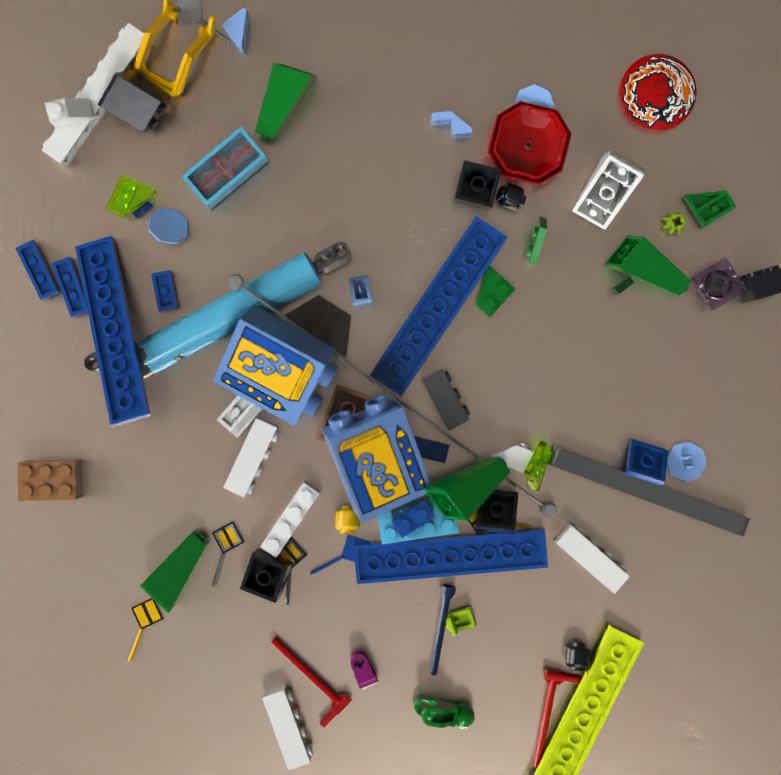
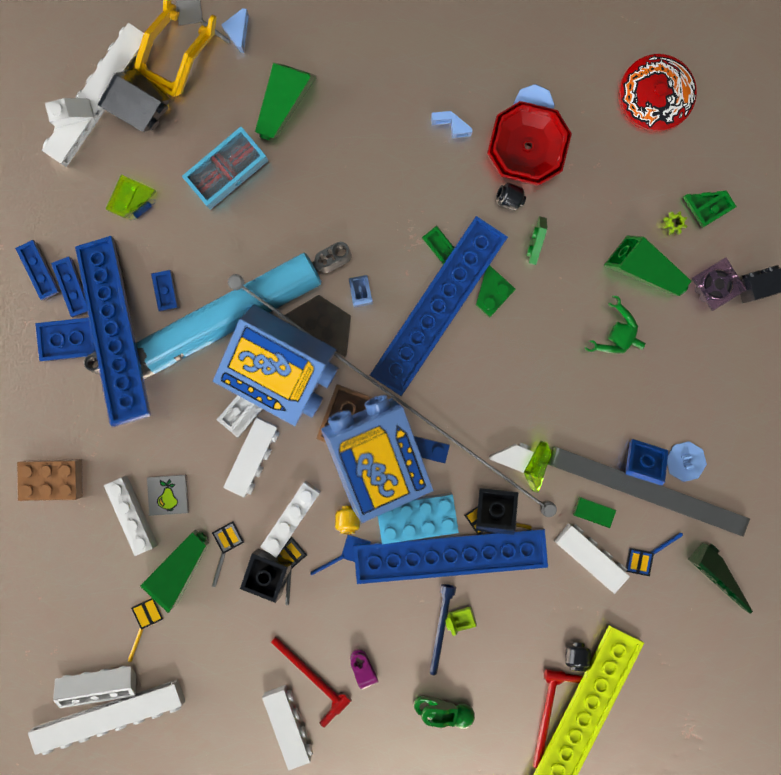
(64, 339): none -> blue plate
(95, 687): none -> white brick
(106, 717): none -> white brick
(130, 515): none -> white brick
(167, 495): none -> light grey tile
(168, 225): light blue piece -> none
(413, 519): blue plate -> none
(438, 244): none -> green tile
(446, 399): dark grey brick -> none
(466, 490): green slope -> none
(477, 184): black slope -> none
(594, 512): none -> green tile
(608, 189): white brick -> none
(622, 285): dark green tile -> none
(622, 334): none -> green piece
(641, 561): none -> piece
(714, 567): none -> dark green wedge

